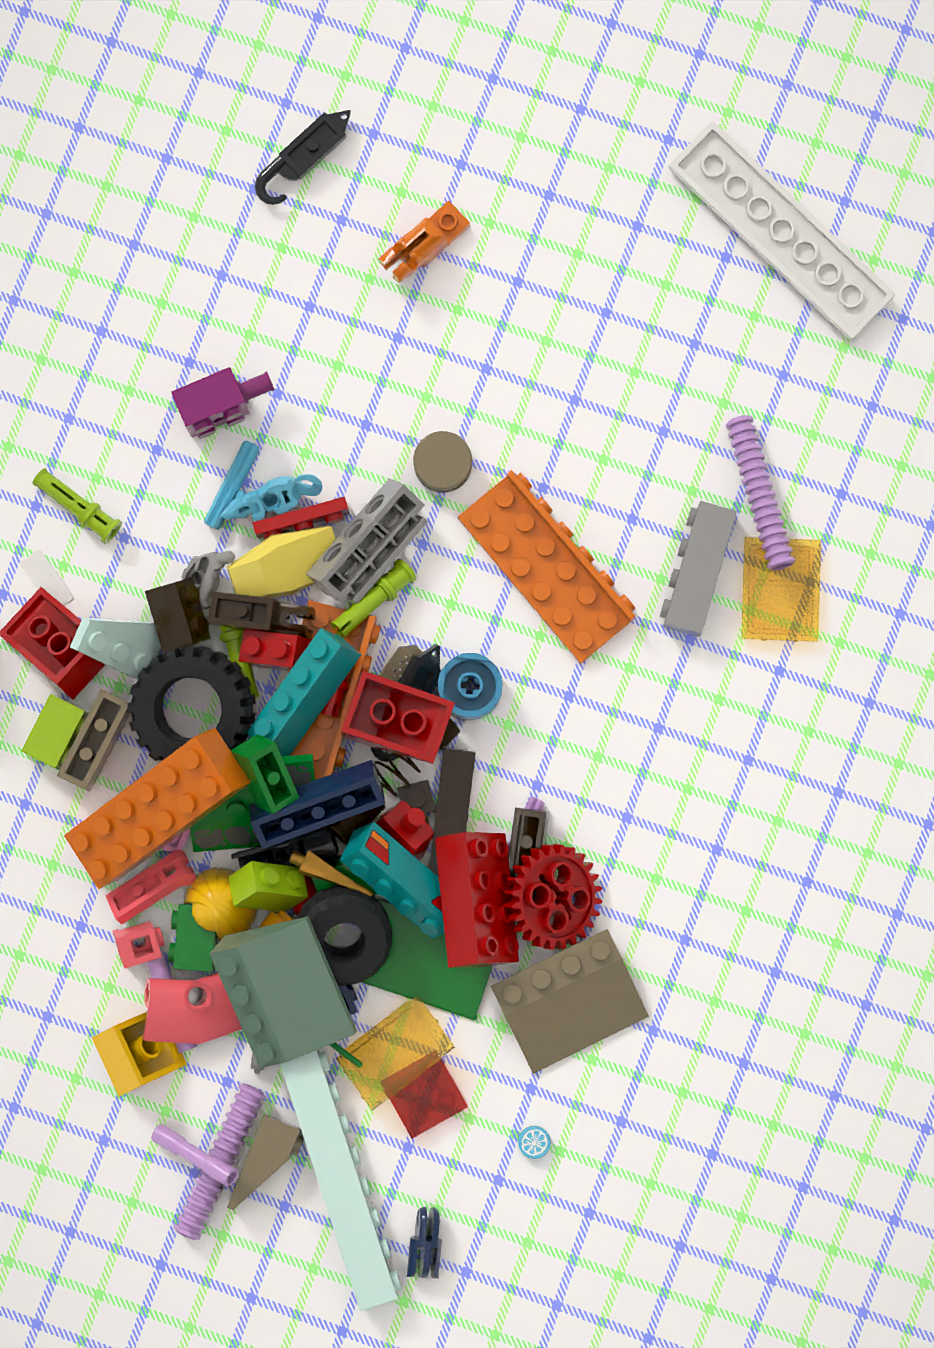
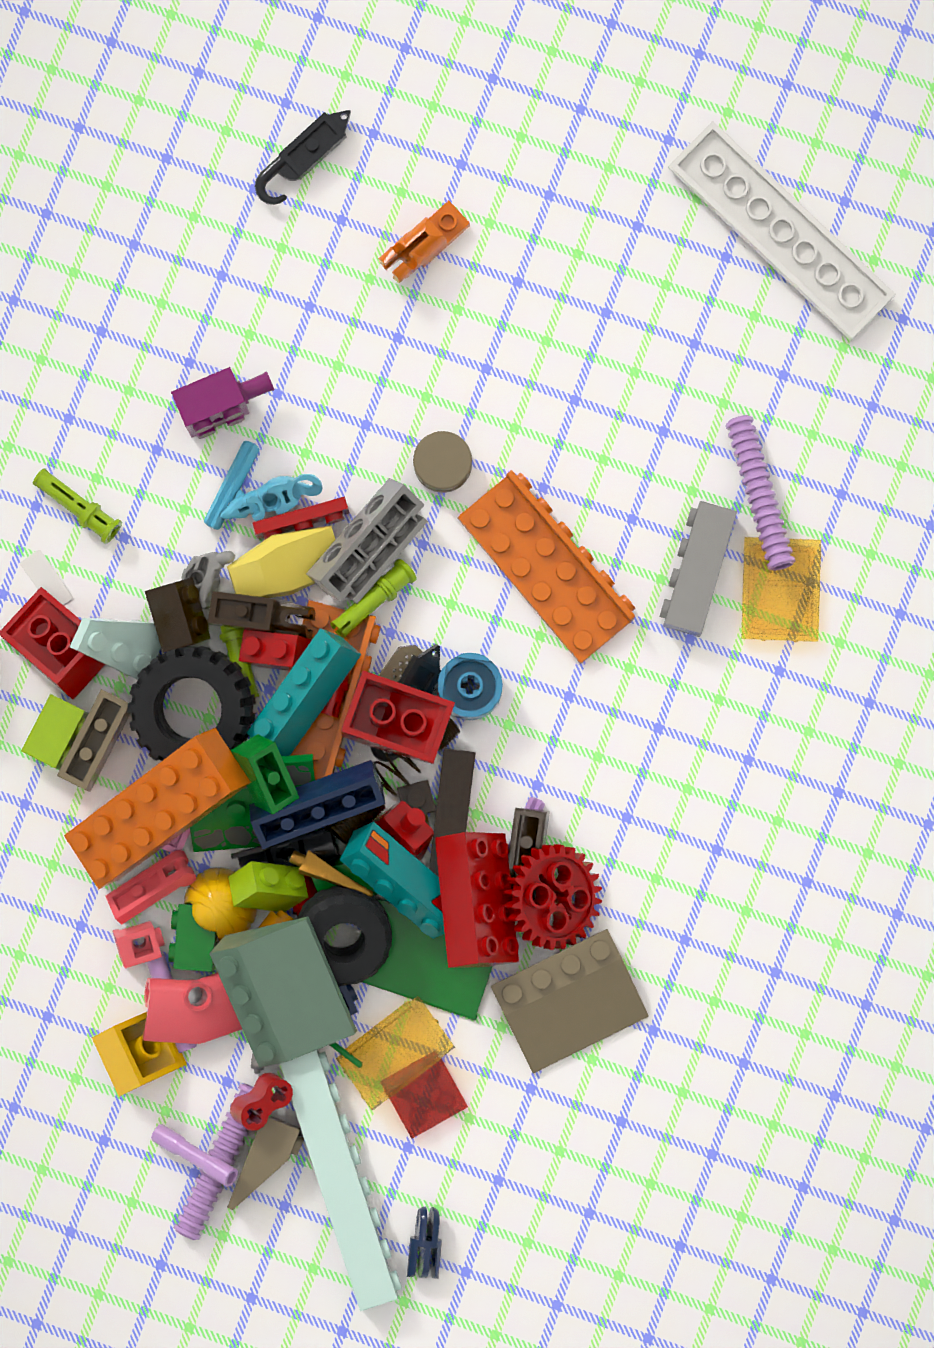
(261, 1101): none -> red axle
(534, 1142): medium azure tile -> none

